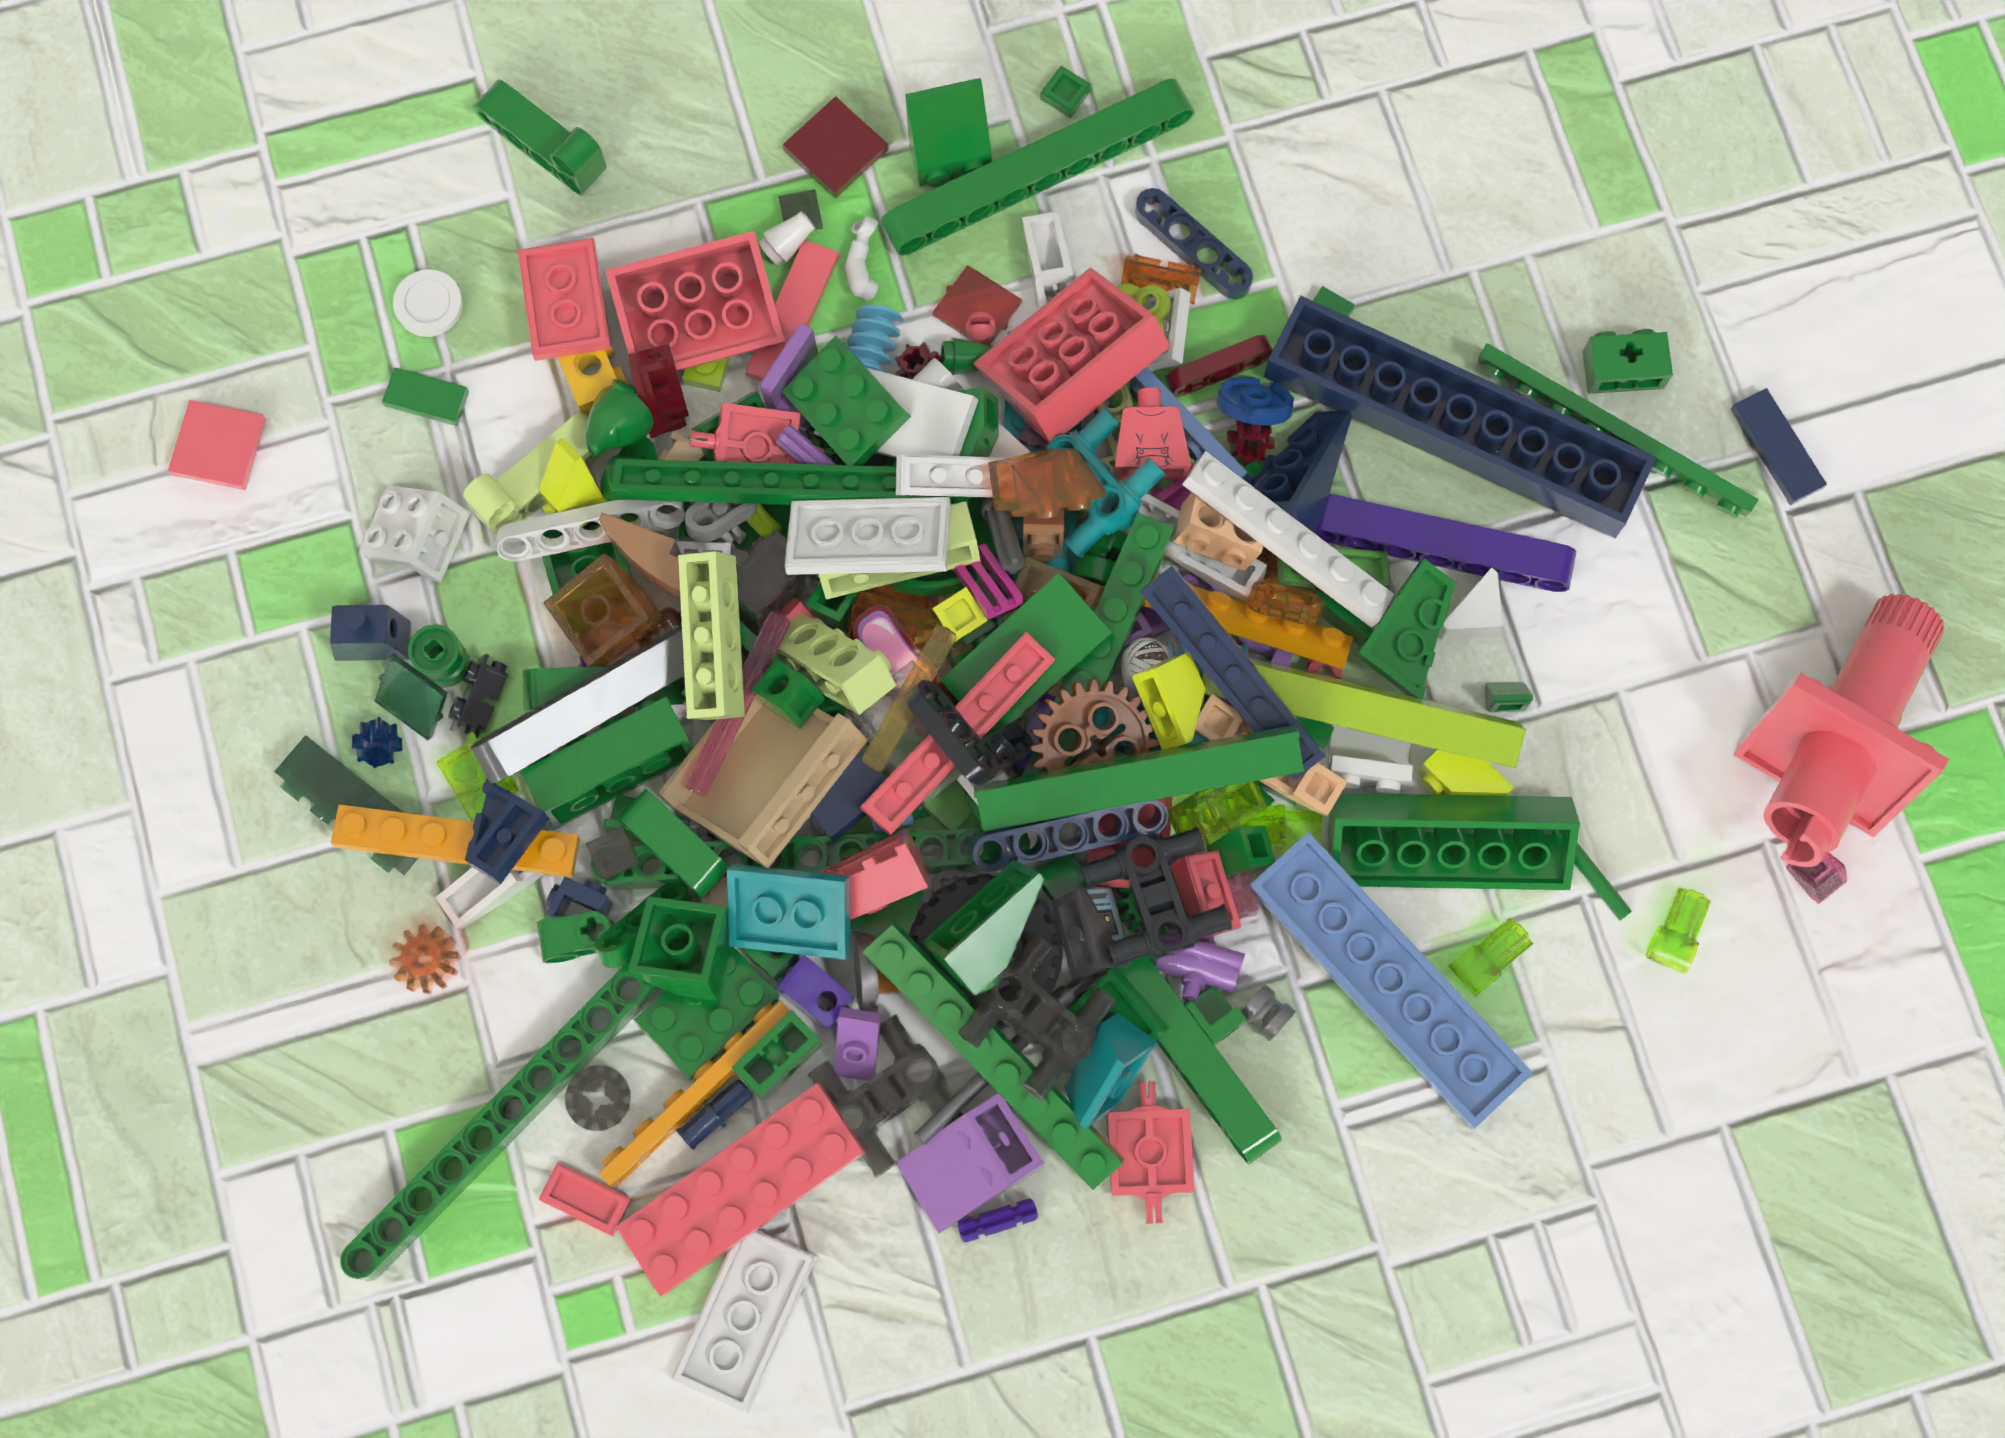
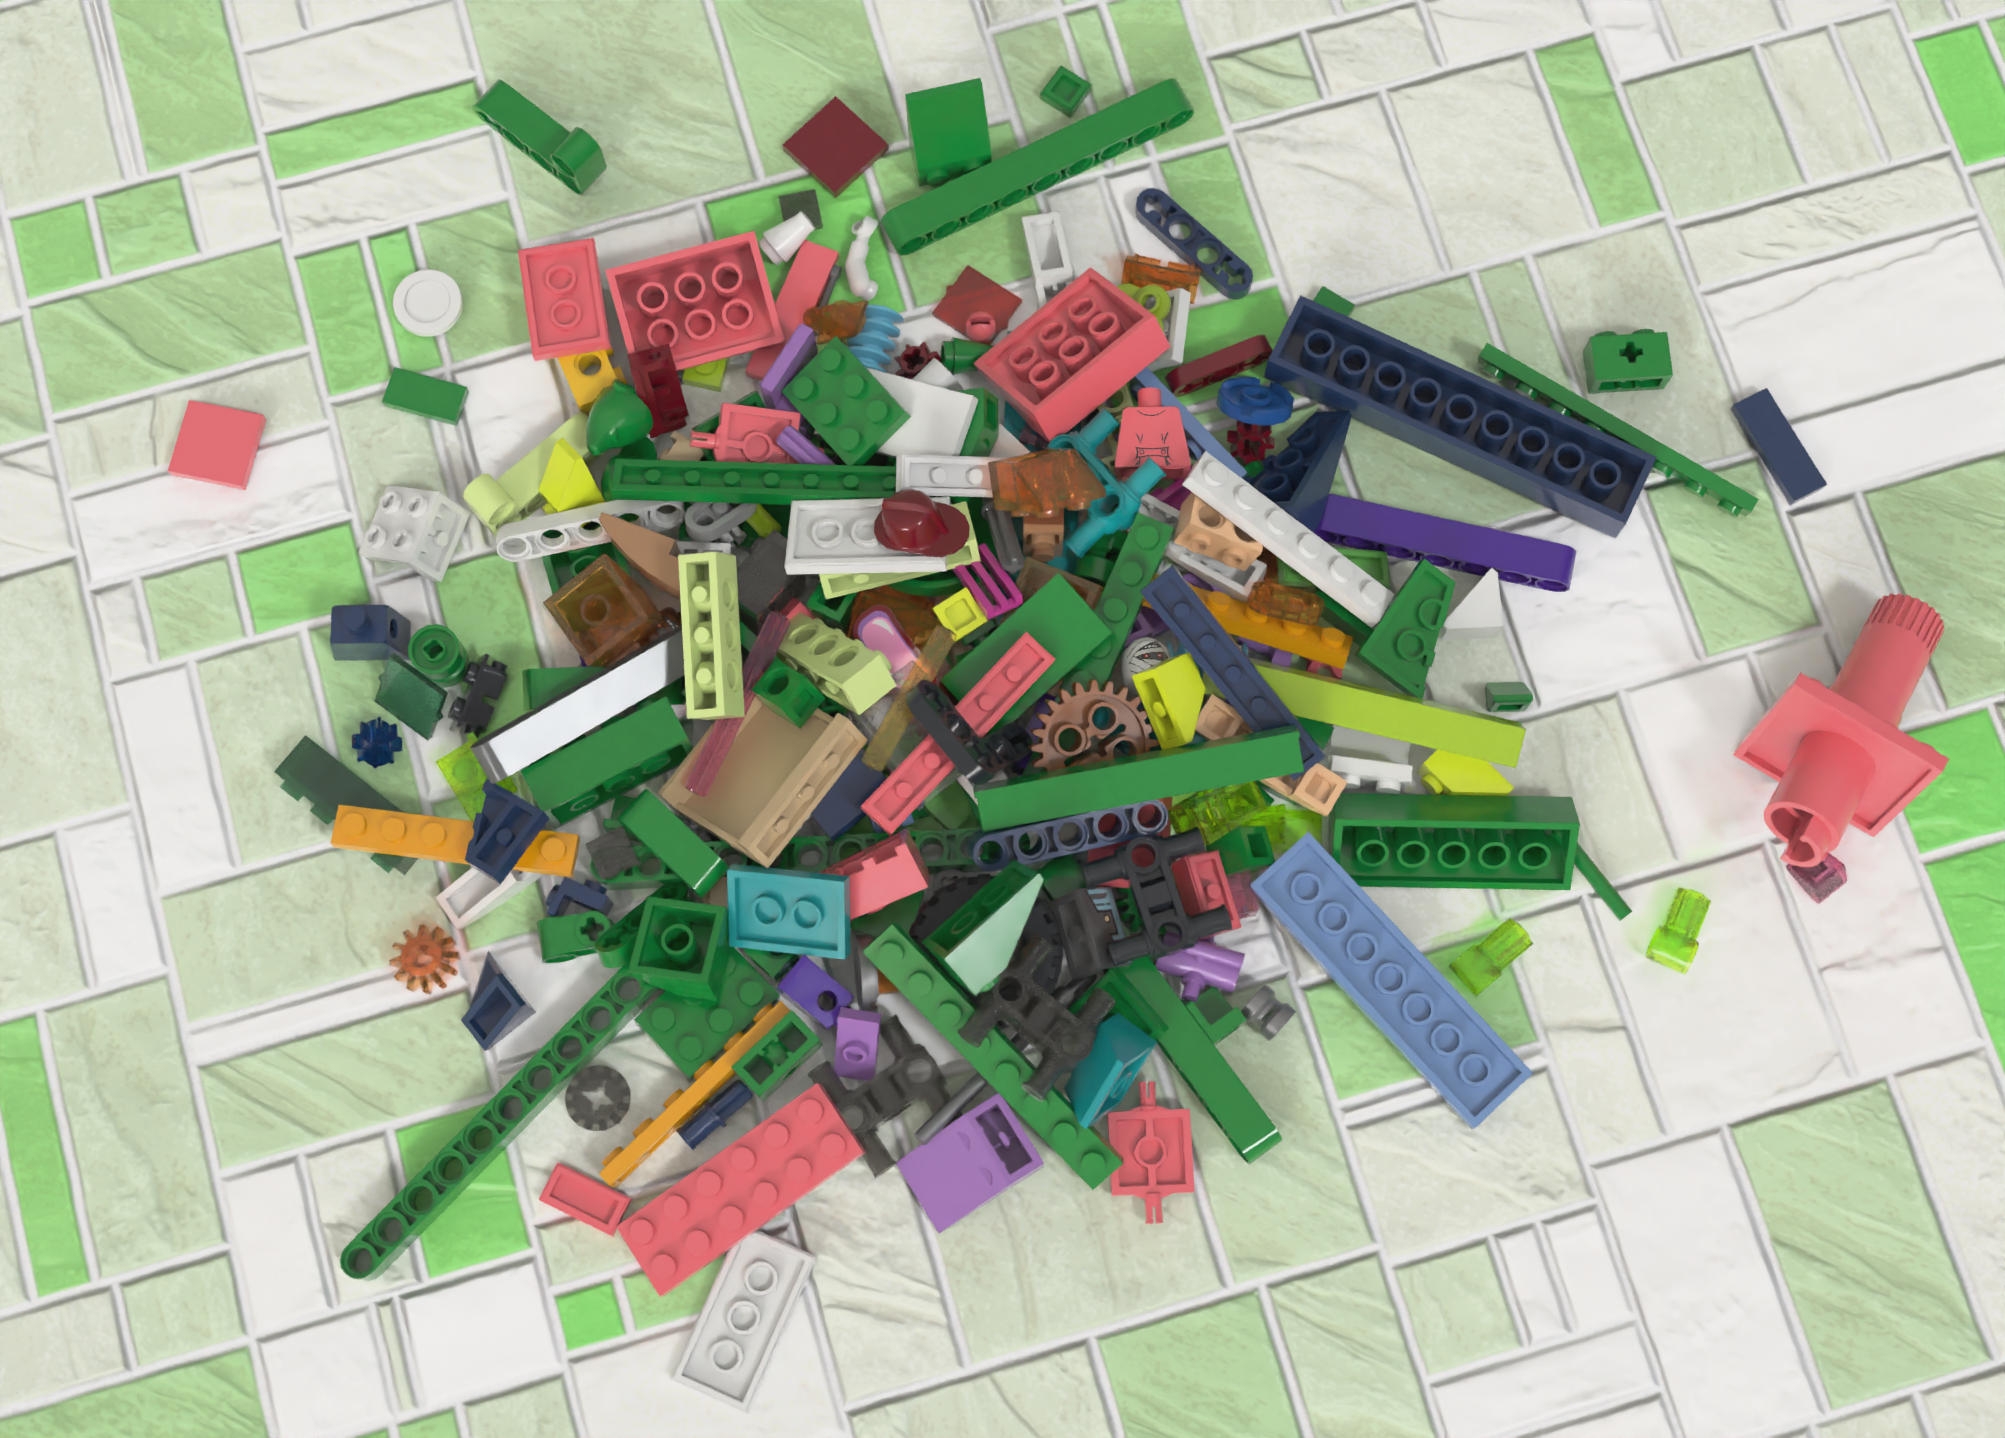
(496, 1006): none -> dark blue slope
(834, 277): none -> dark grey hinge
(837, 319): none -> clear orange hinge
(920, 525): none -> dark red piece
(997, 1220): dark purple axle -> none

